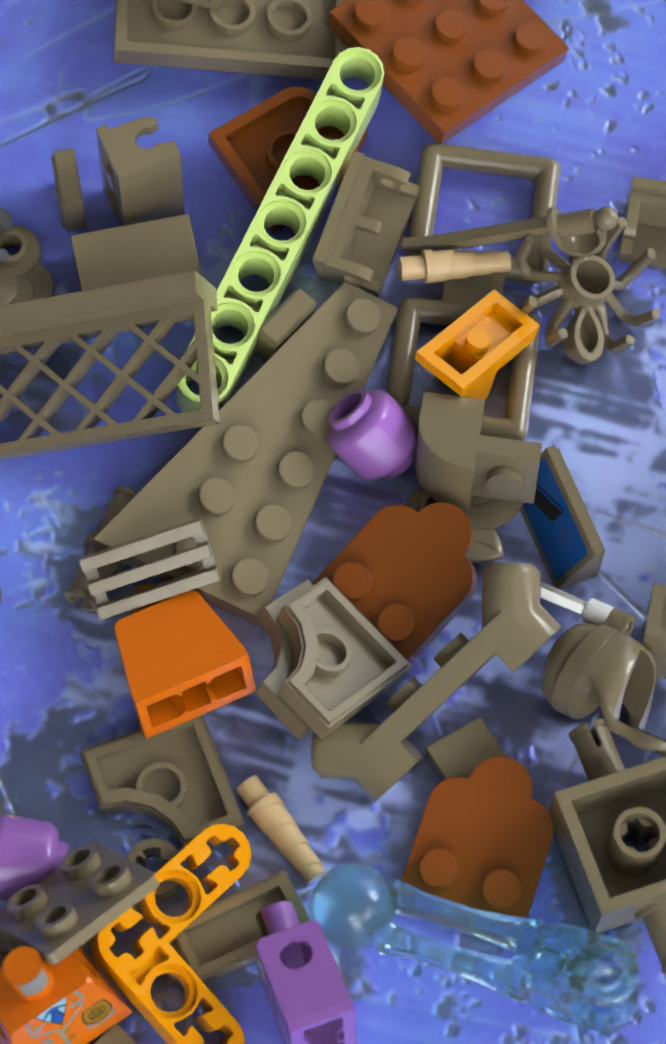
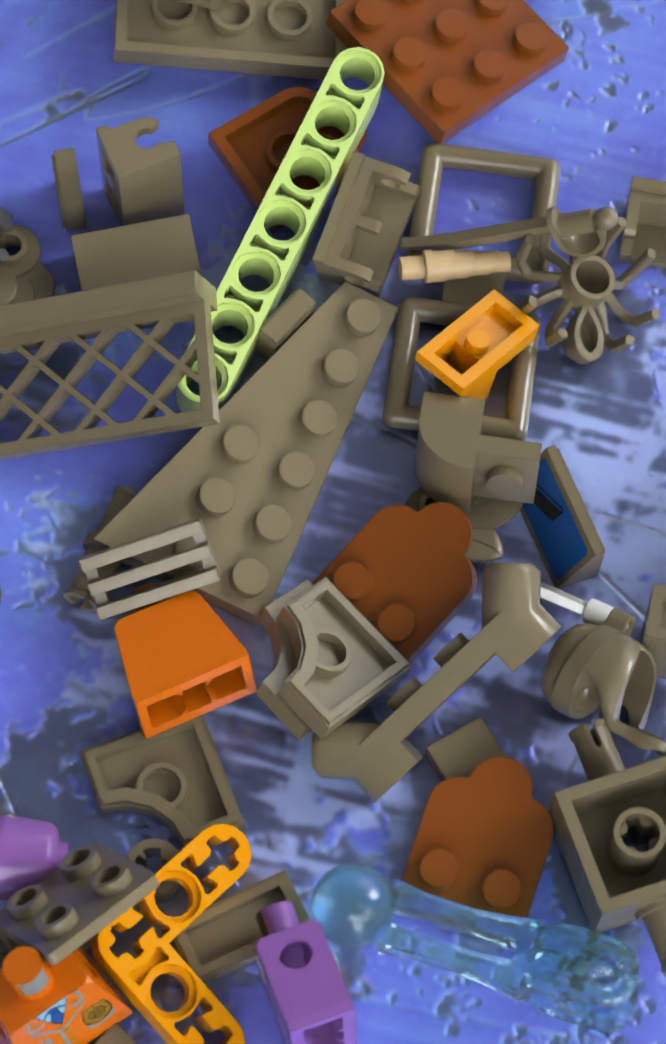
(277, 823): tan animal -> none
(372, 434): medium lavender head -> none

